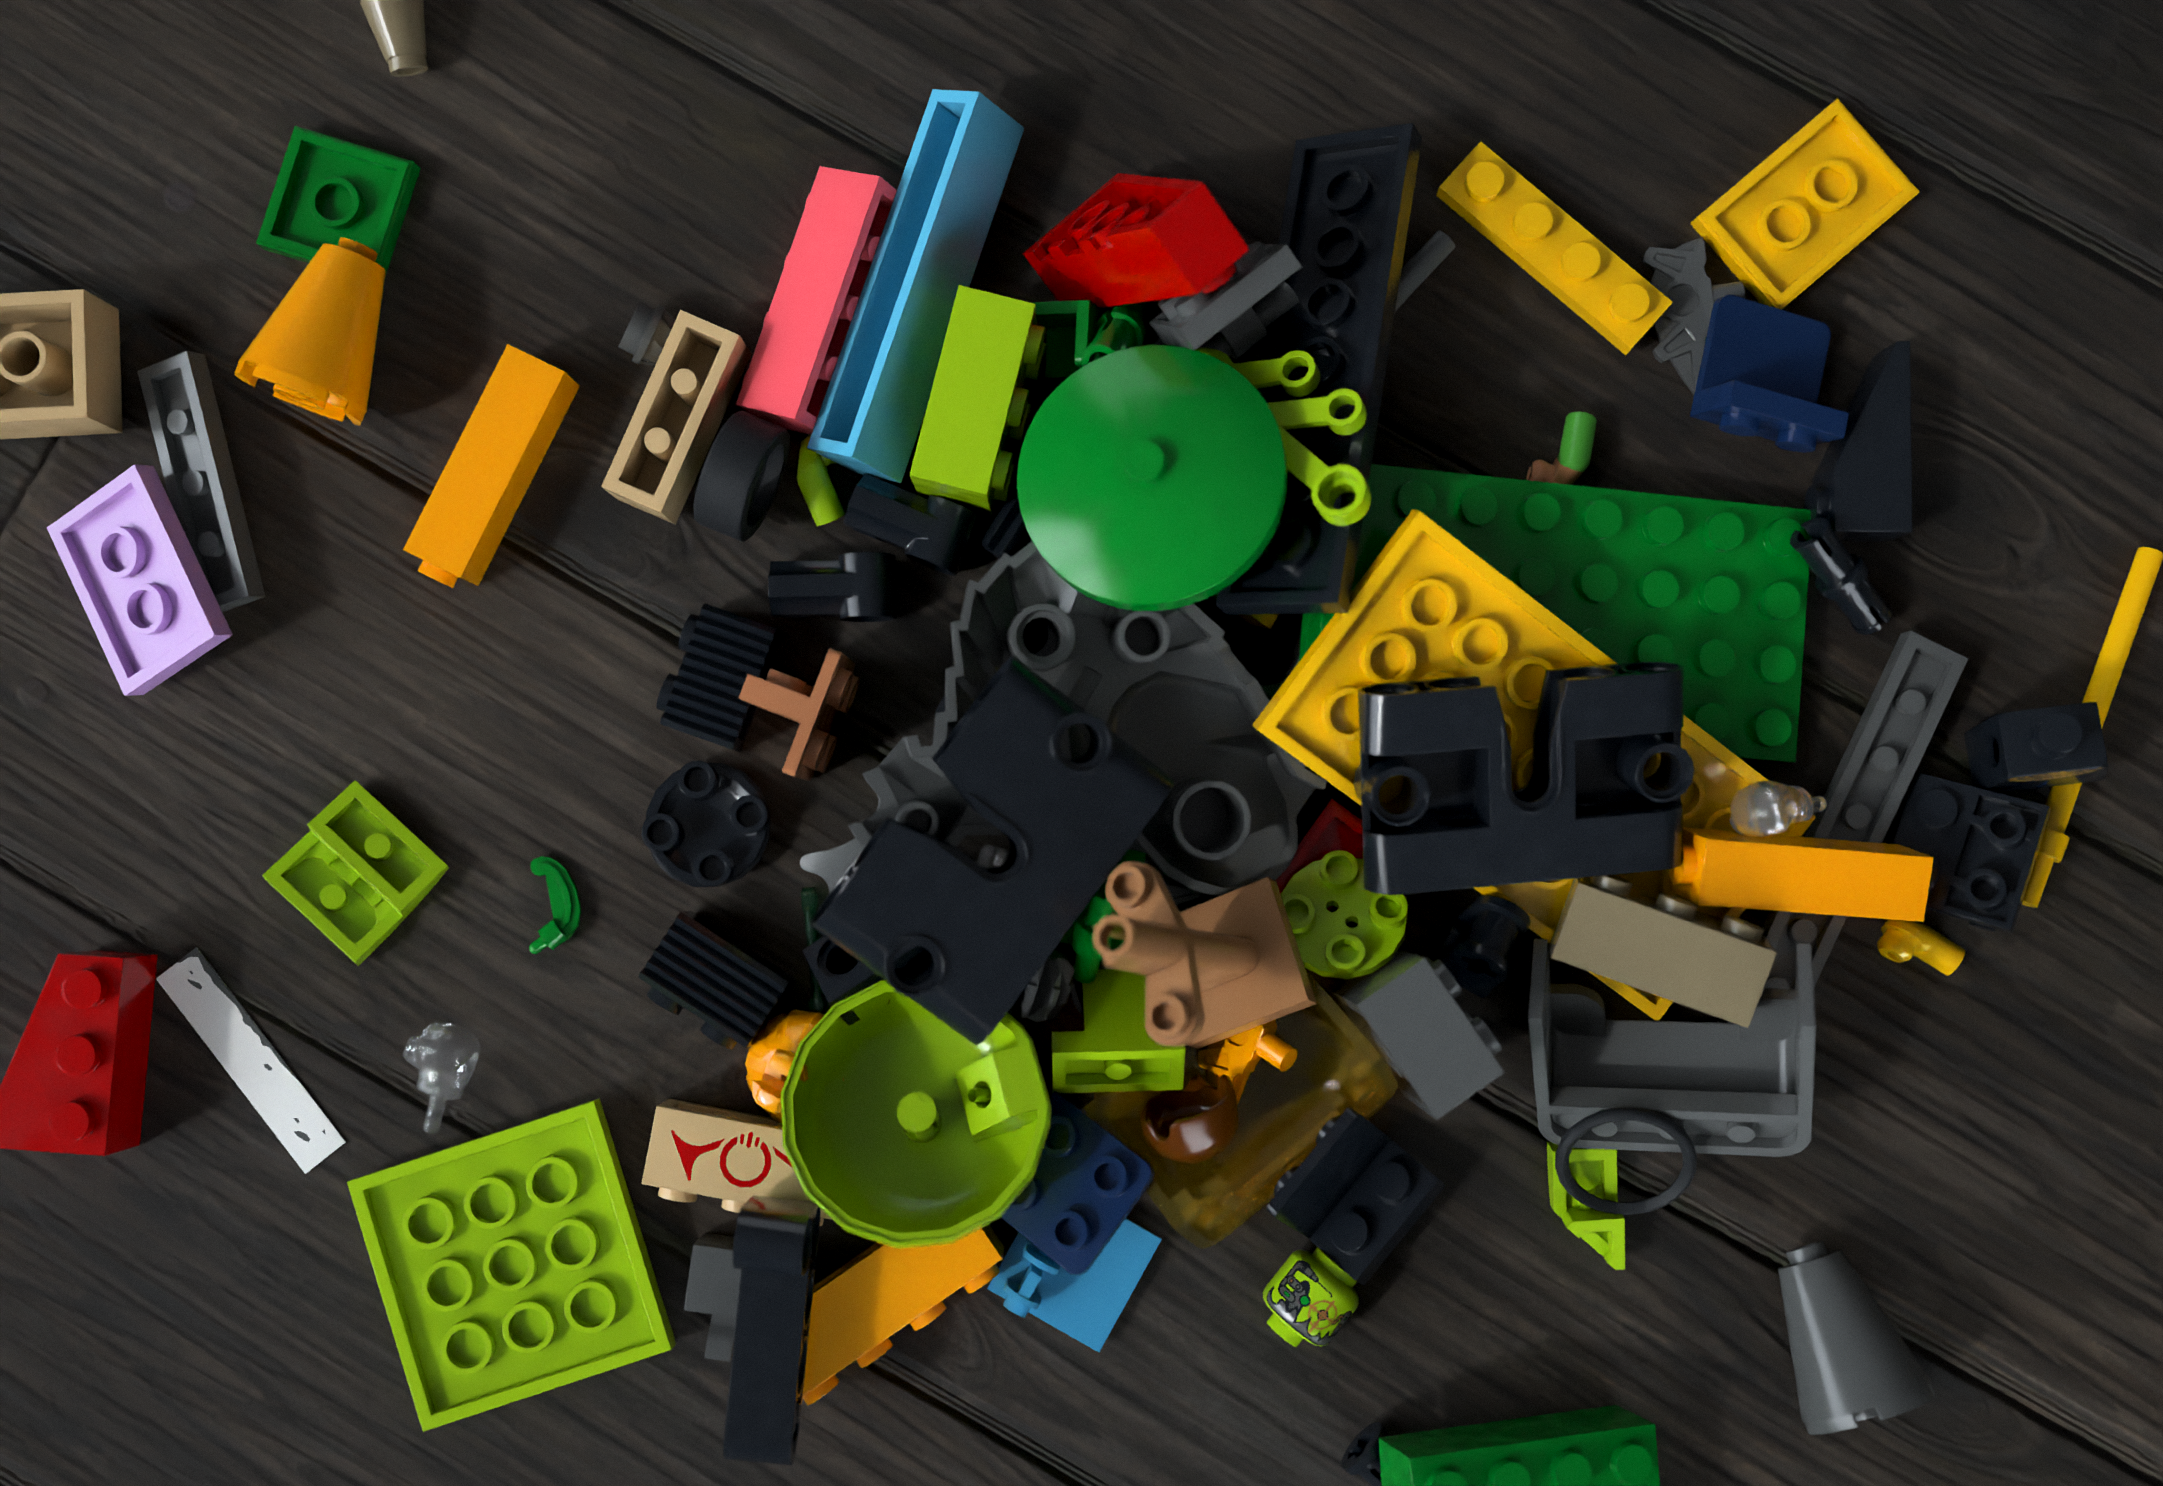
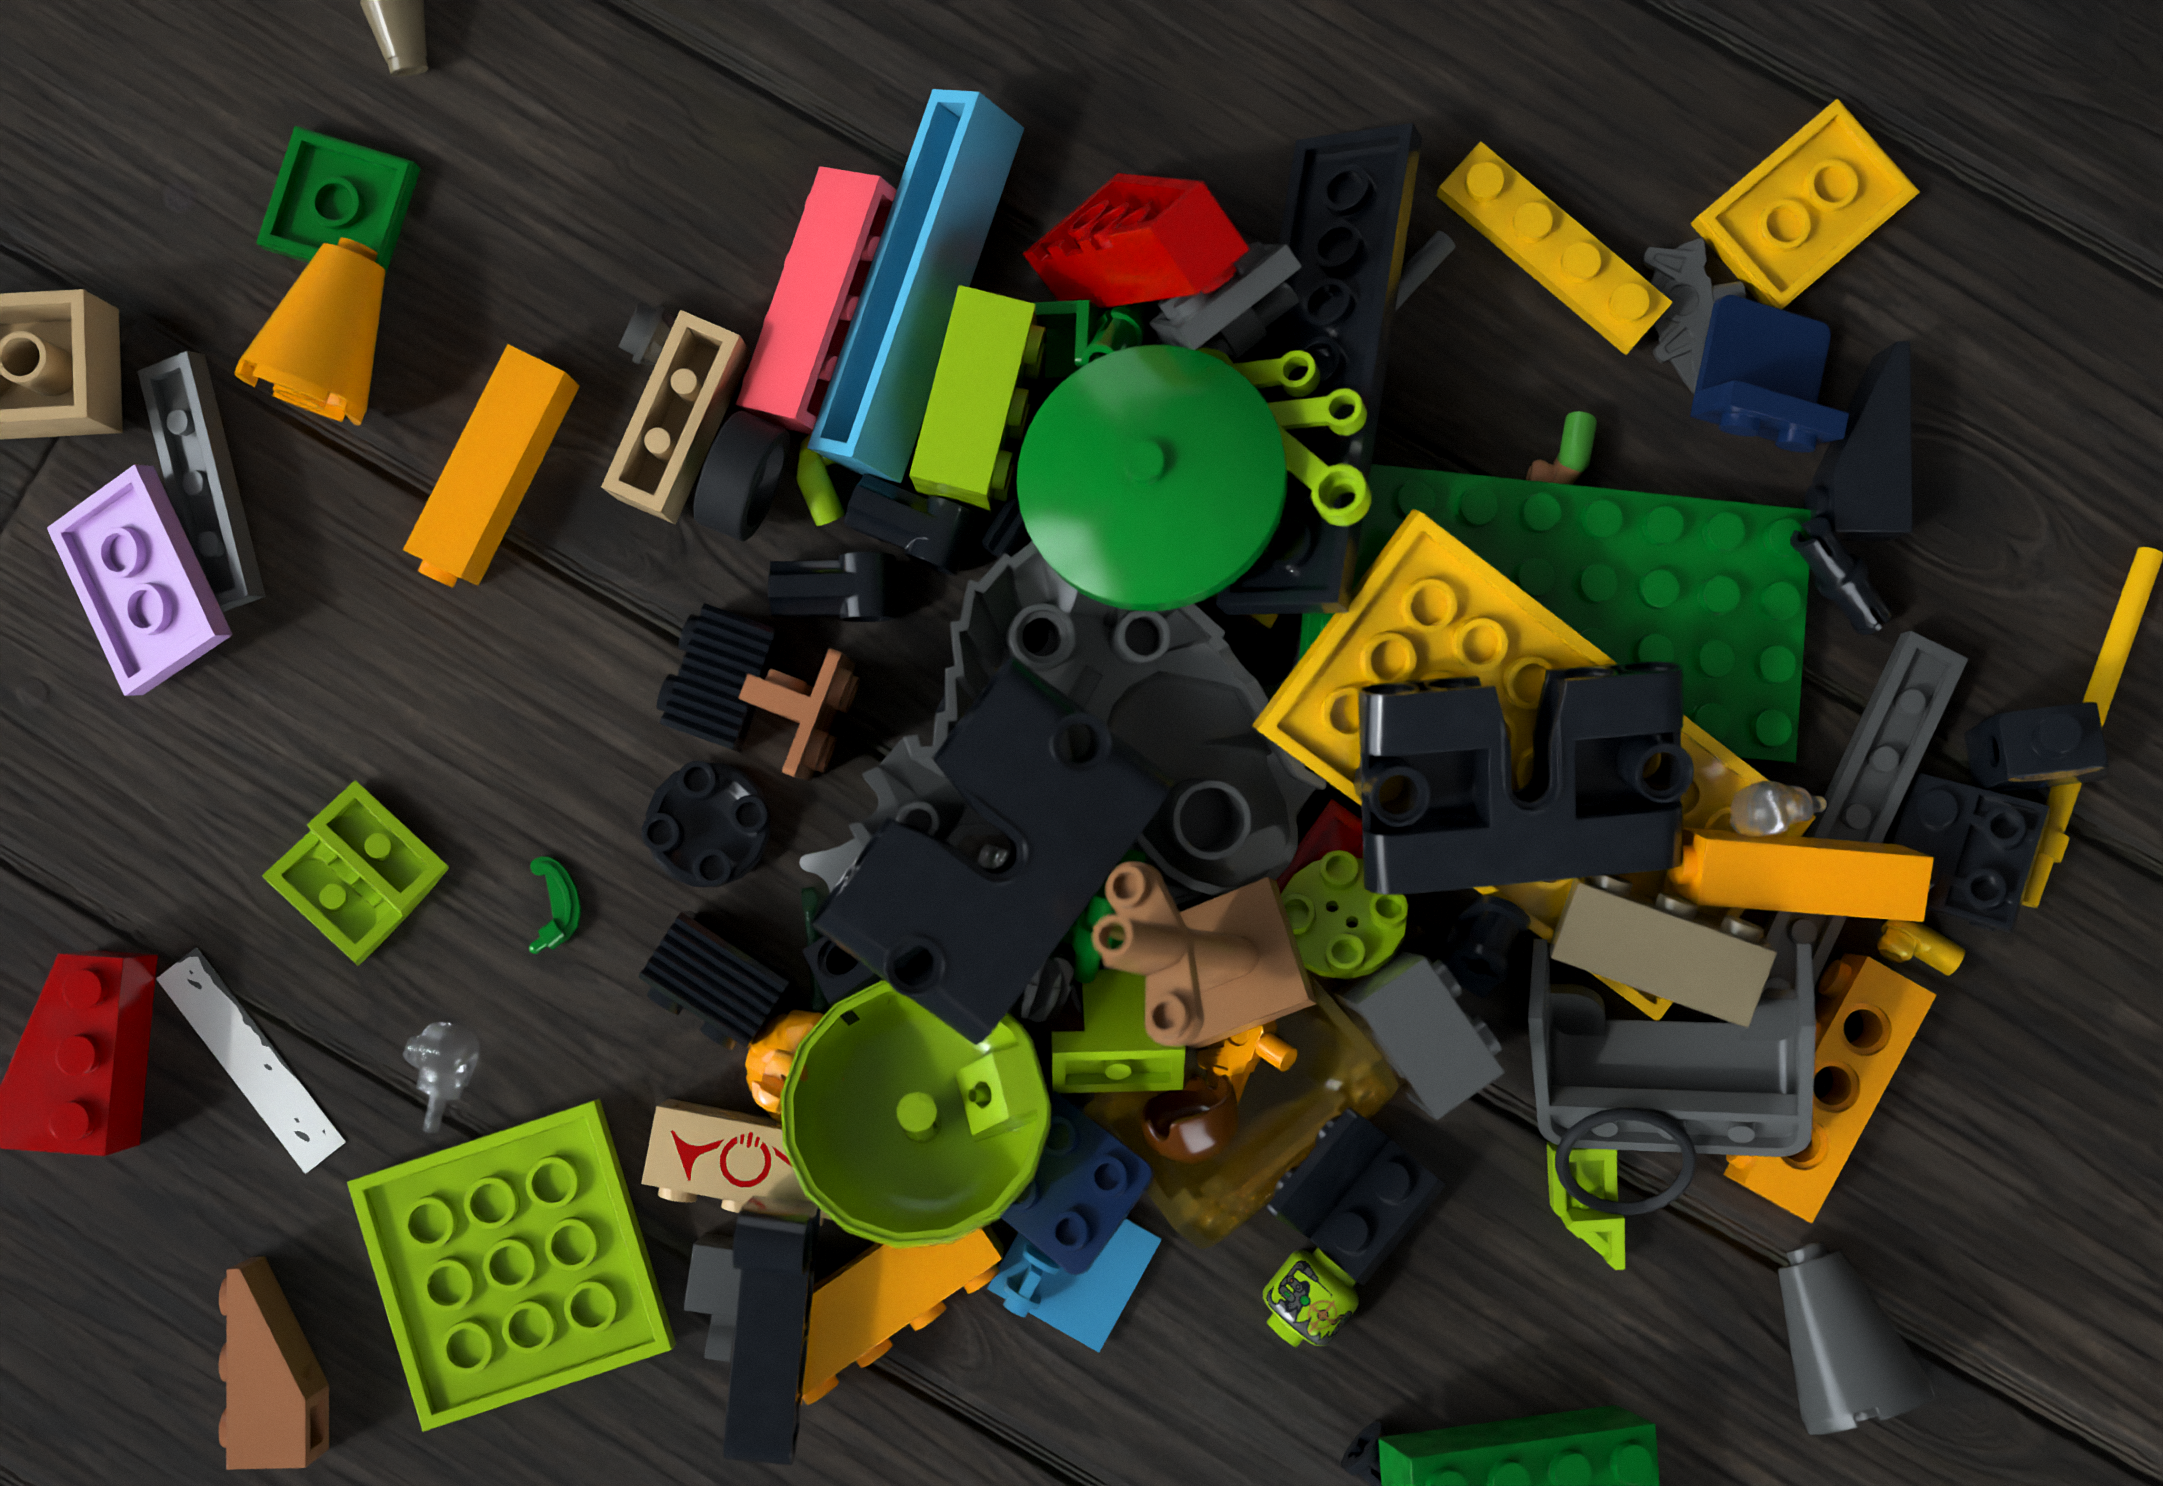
(272, 1378): none -> nougat slope
(1860, 1071): none -> light orange brick

